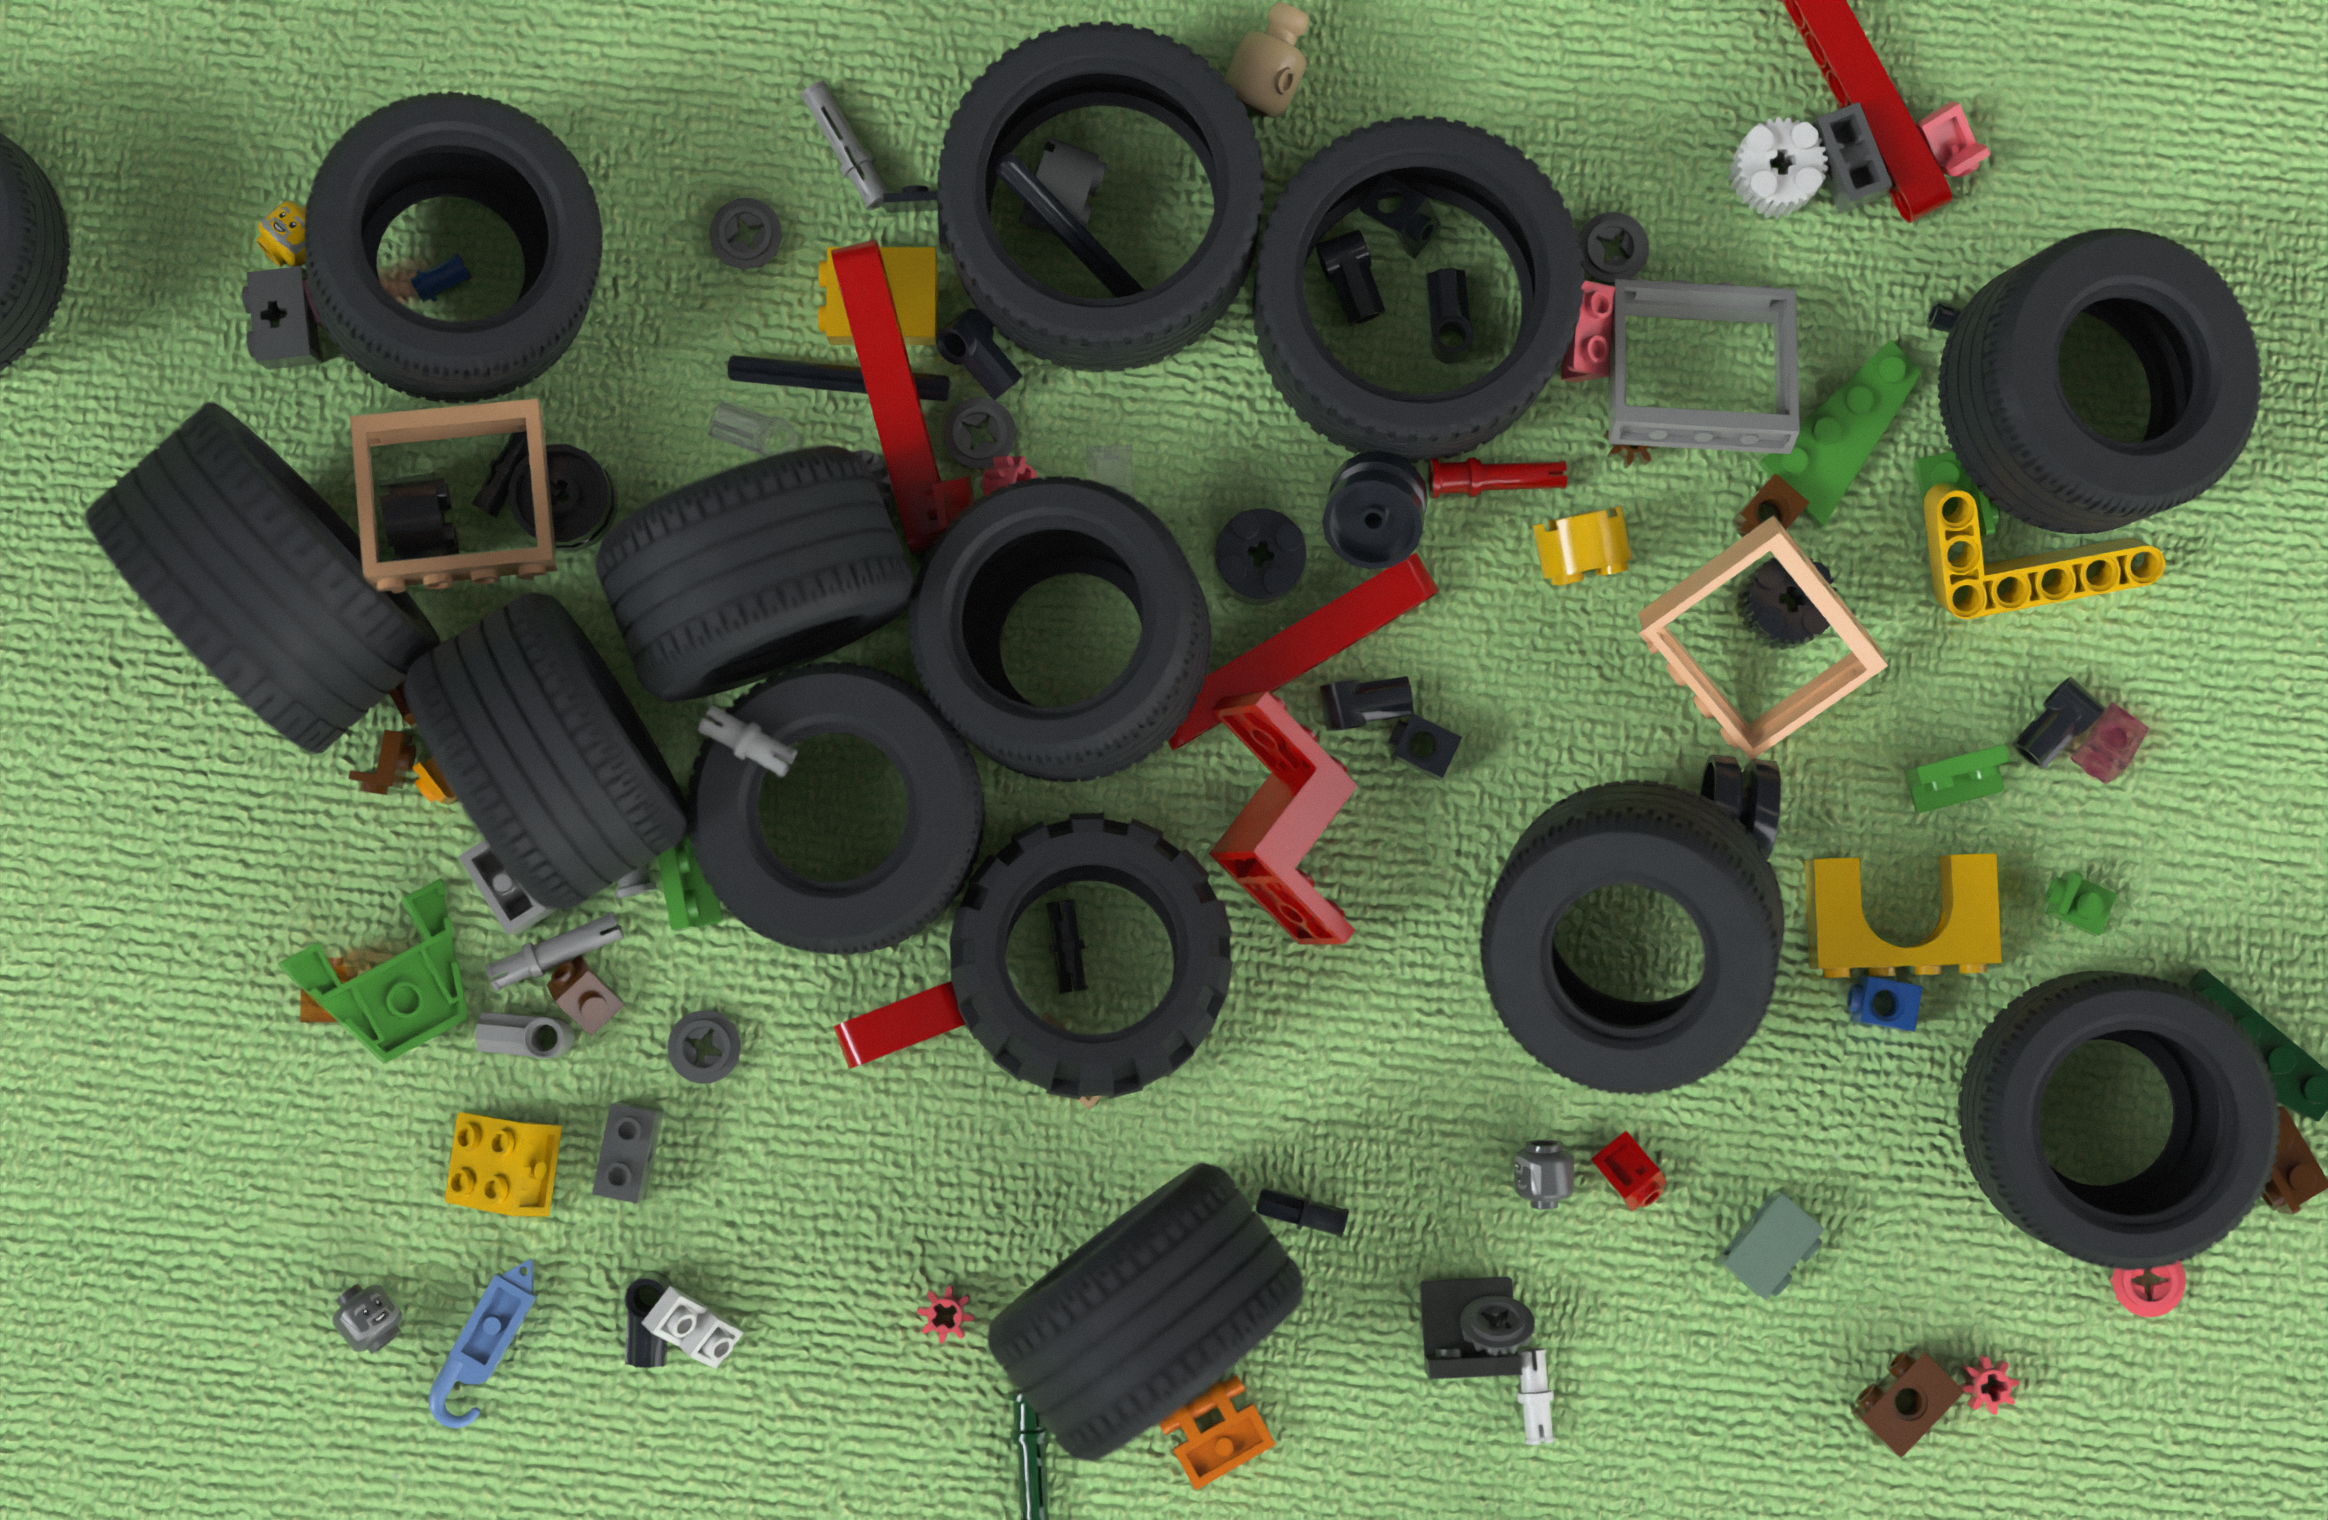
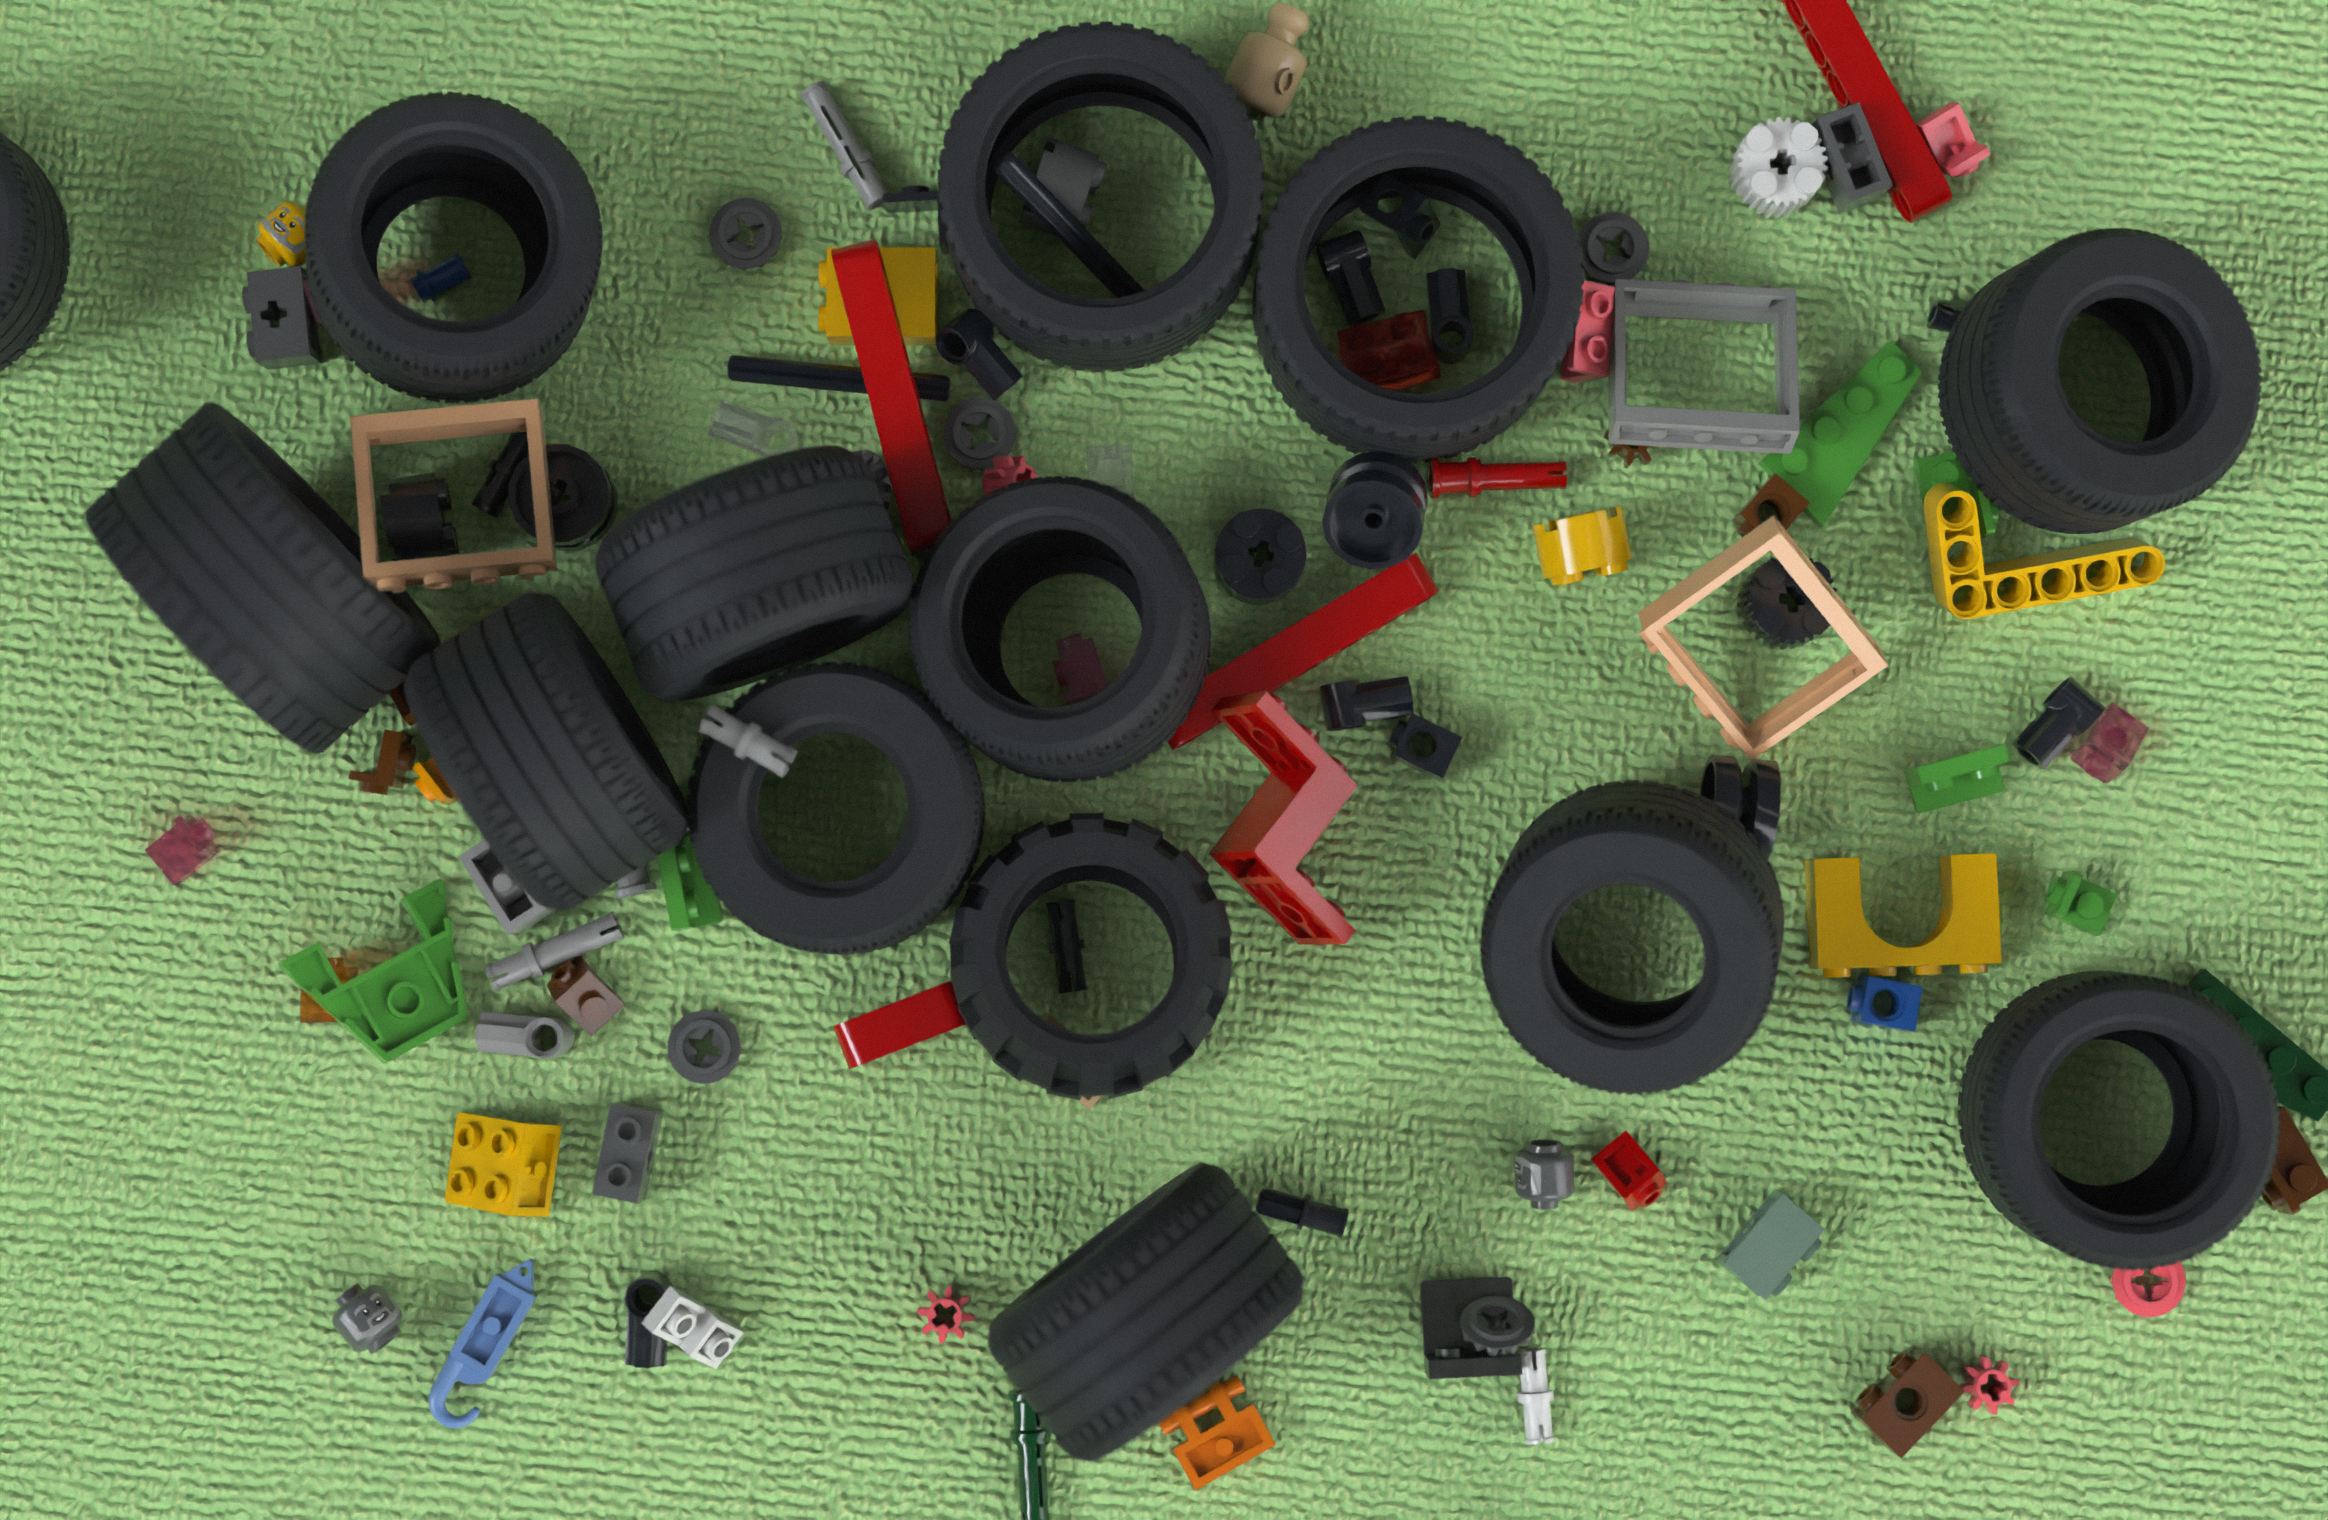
(184, 848): none -> clear pink bracket
(949, 499): red slope -> none
(1078, 668): none -> clear pink brick
(1390, 351): none -> clear red bracket

